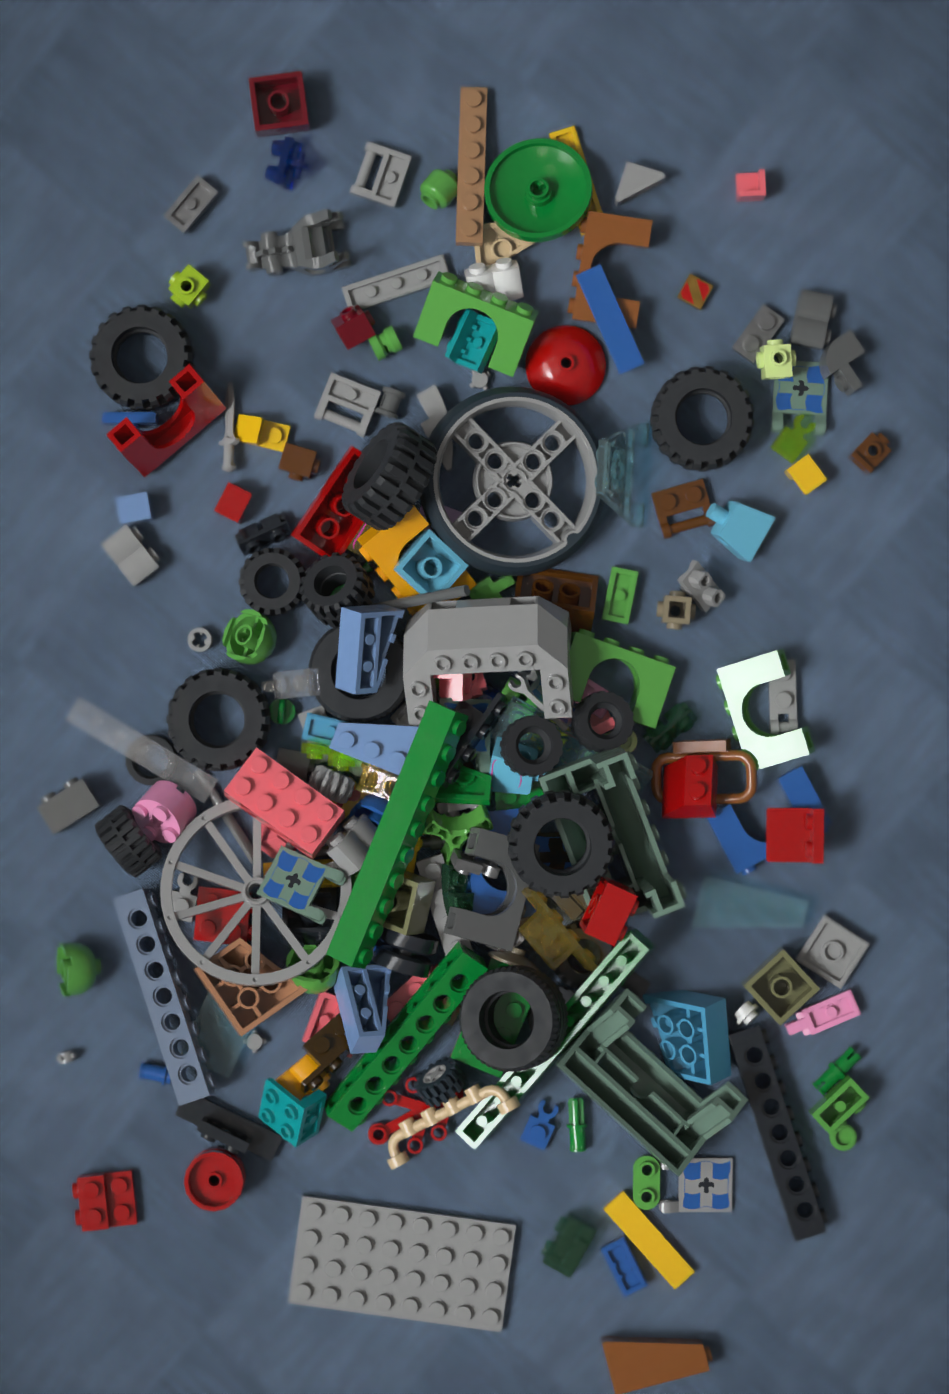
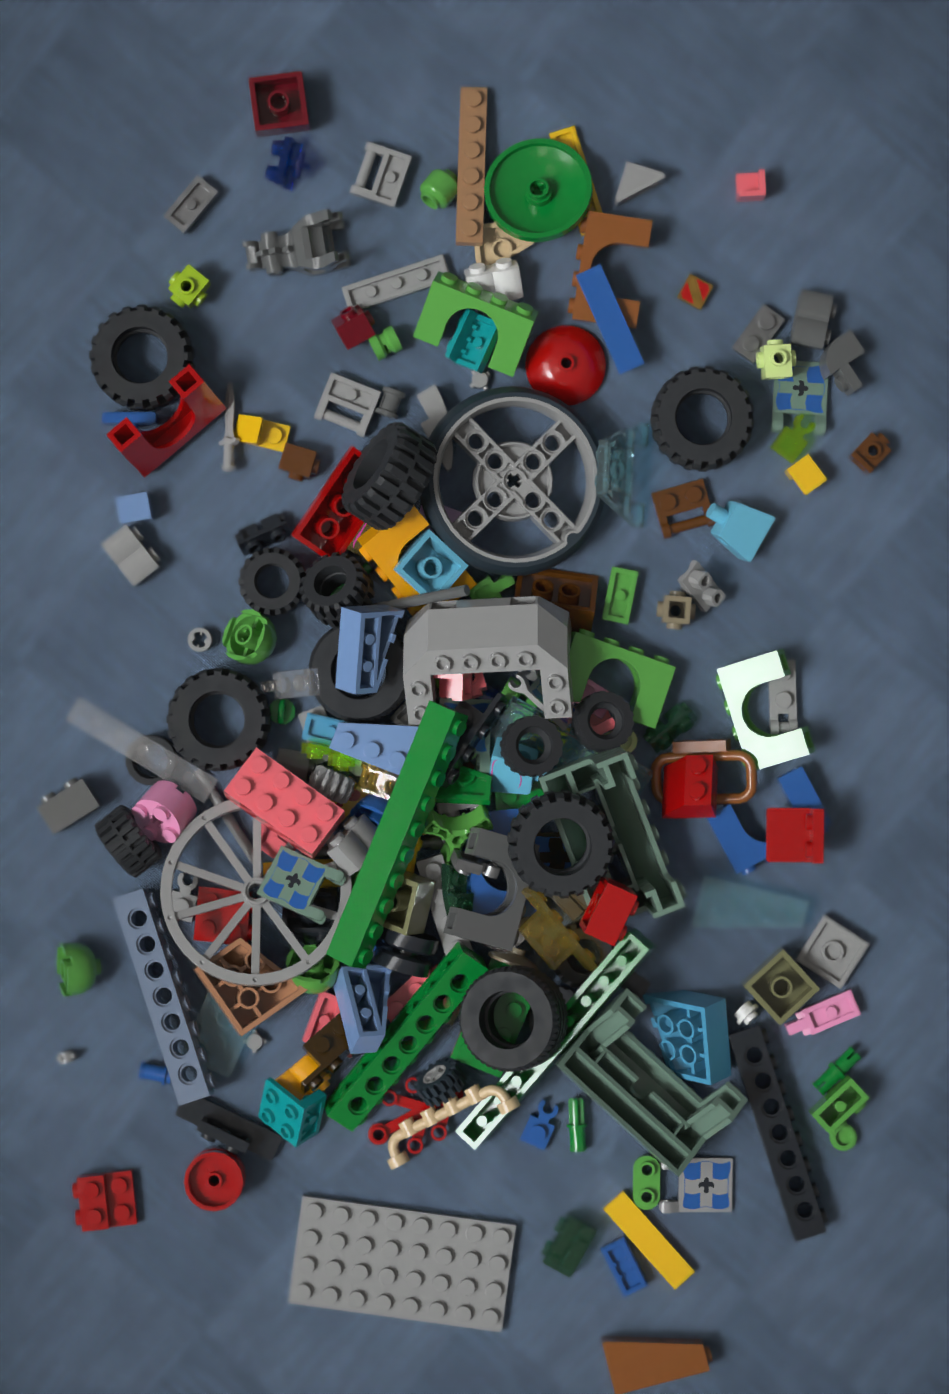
(233, 503): red panel -> none

